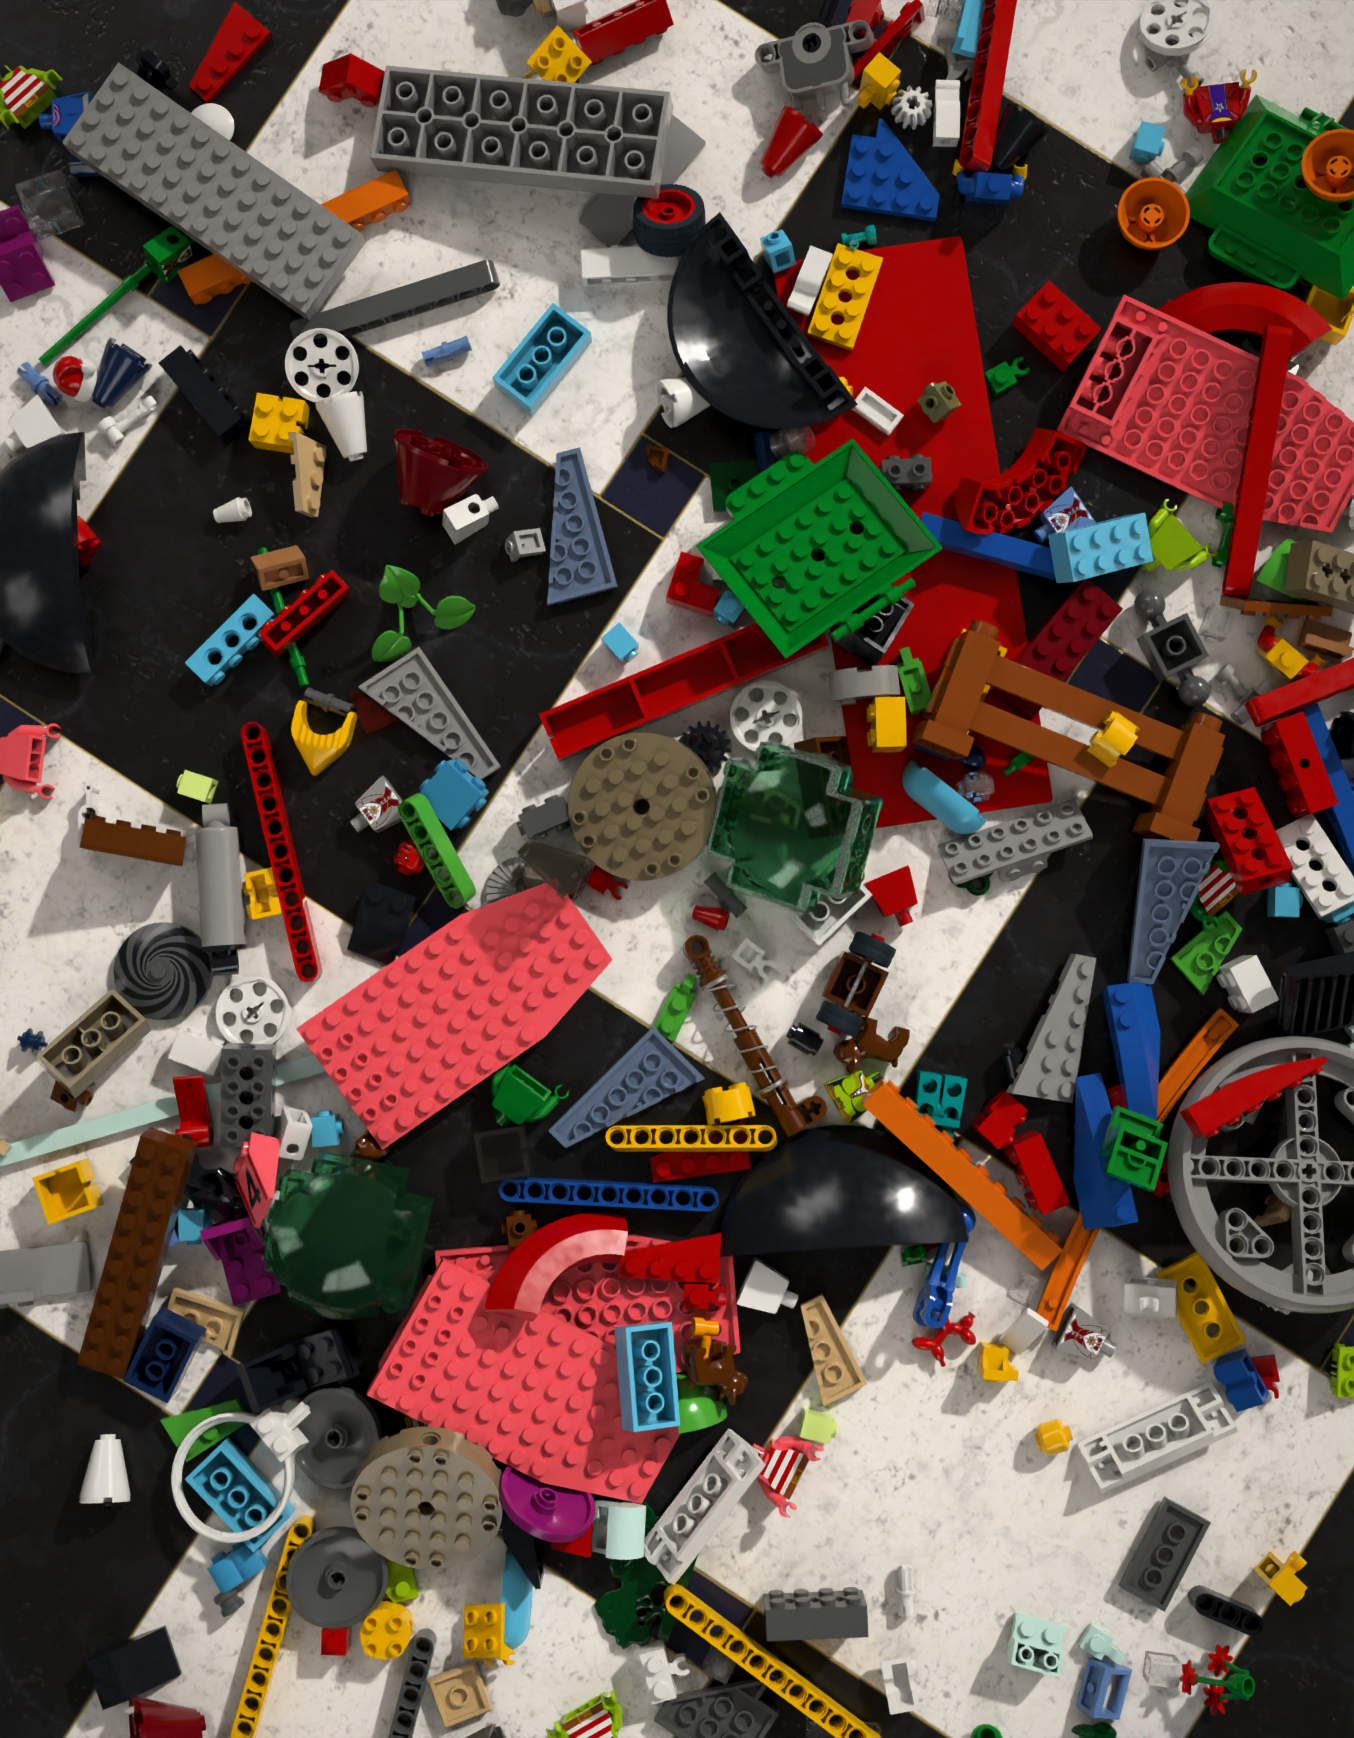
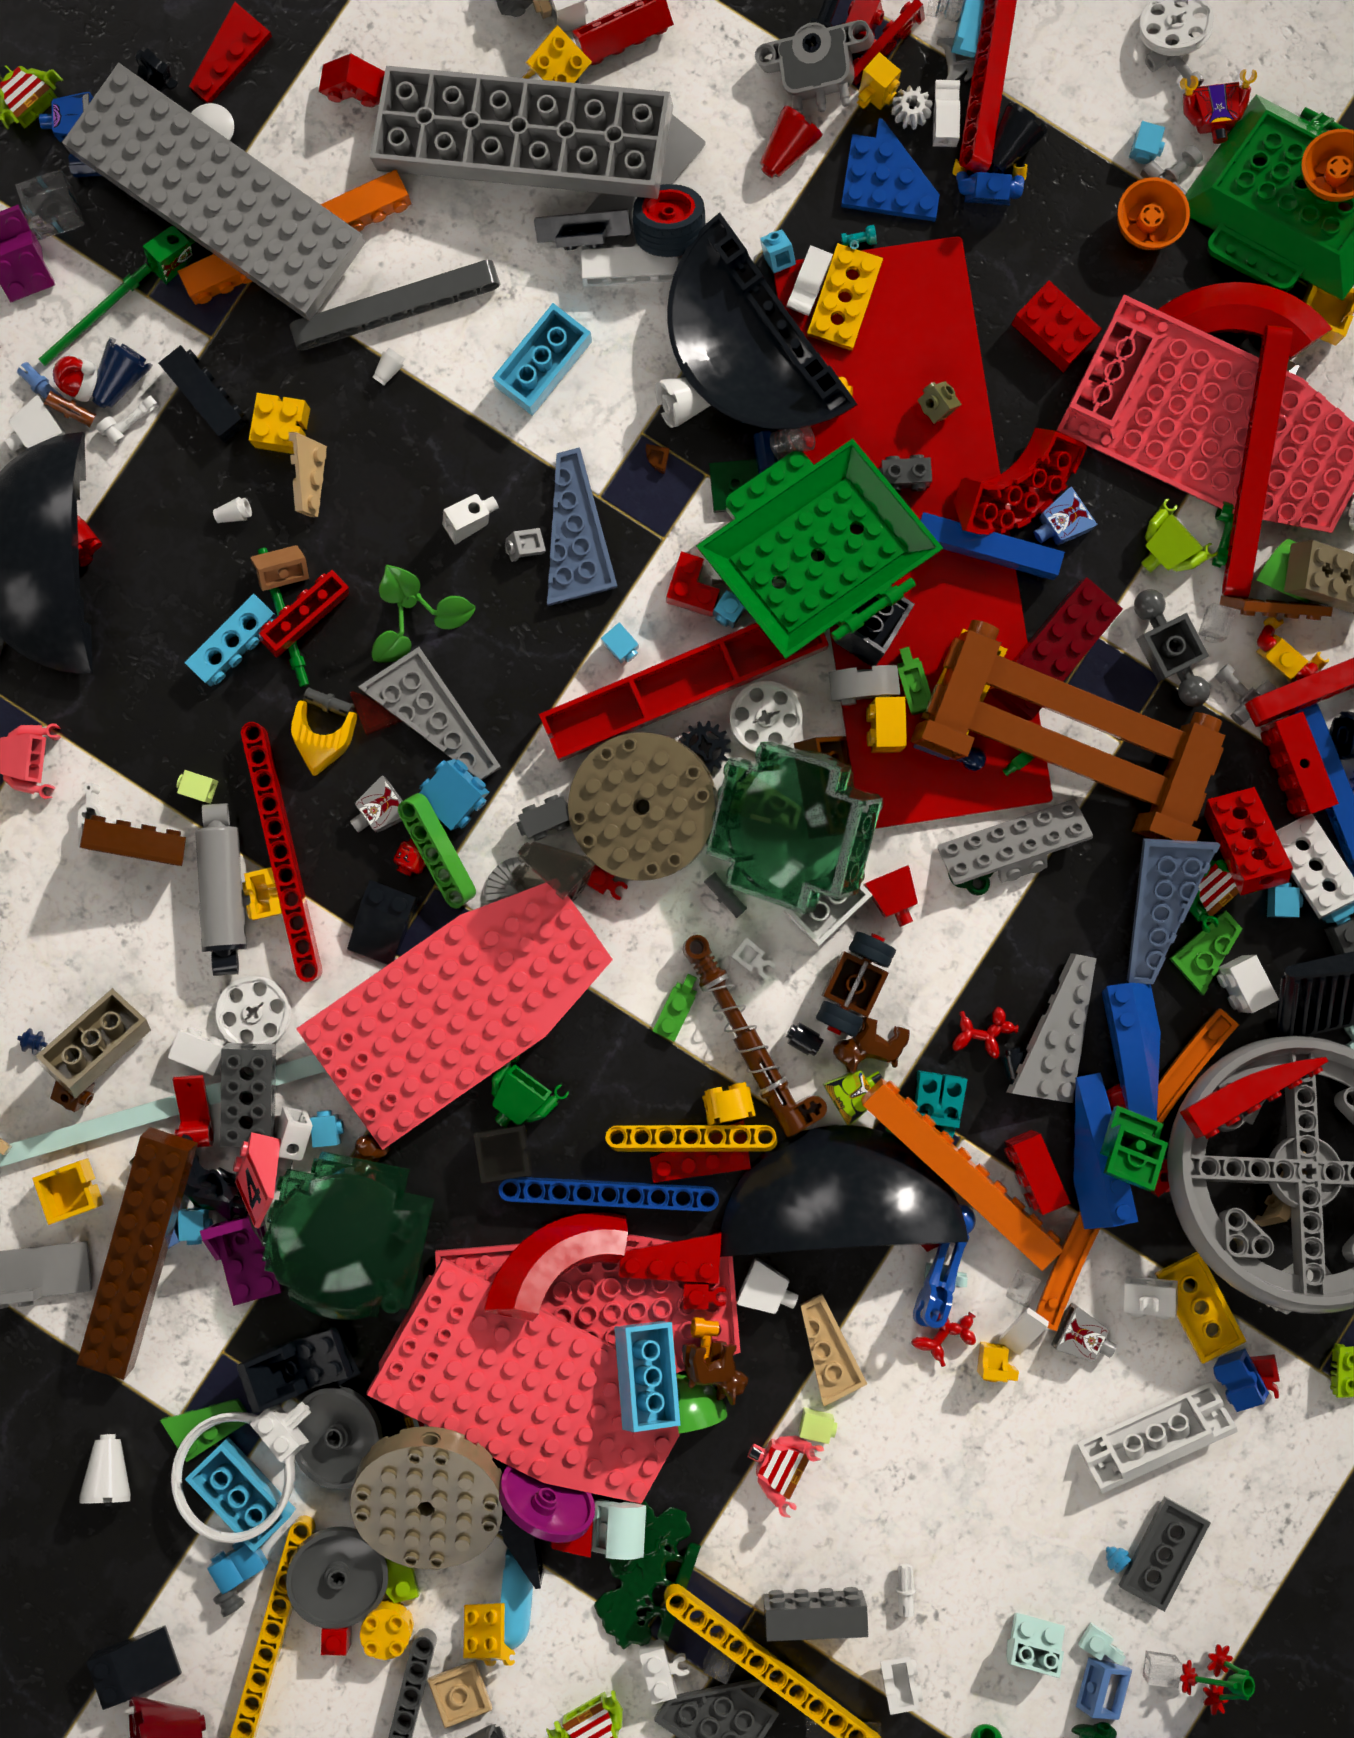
(54, 400): none -> dark orange pin
(163, 971): dish -> none
(164, 1354): dark blue brick -> none
(219, 1318): tan wing -> none
(313, 357): white wedge -> none
(346, 423): white cone -> none
(388, 366): none -> white cone
(433, 471): dark red cone -> none
(446, 351): medium blue pin -> none
(517, 1218): reddish brown brick -> none
(582, 228): none -> black bracket
(636, 1081): sand blue wing -> none
(702, 1505): white slope -> none
(712, 917): red cone -> none
(877, 411): white tile -> none
(913, 1255): green plate -> none
(941, 800): medium azure brick -> none
(976, 786): clear head -> none
(988, 1036): none -> red piece
(999, 1118): red brick -> none
(1003, 377): green plate -> none
(1053, 1437): yellow head -> none
(1100, 548): medium azure brick -> none
(1114, 739): yellow cylinder -> none
(1117, 1558): none -> dark azure plate
(1234, 1618): black beam -> none
(1281, 1576): yellow brick -> none
(1325, 639): medium nougat panel -> none

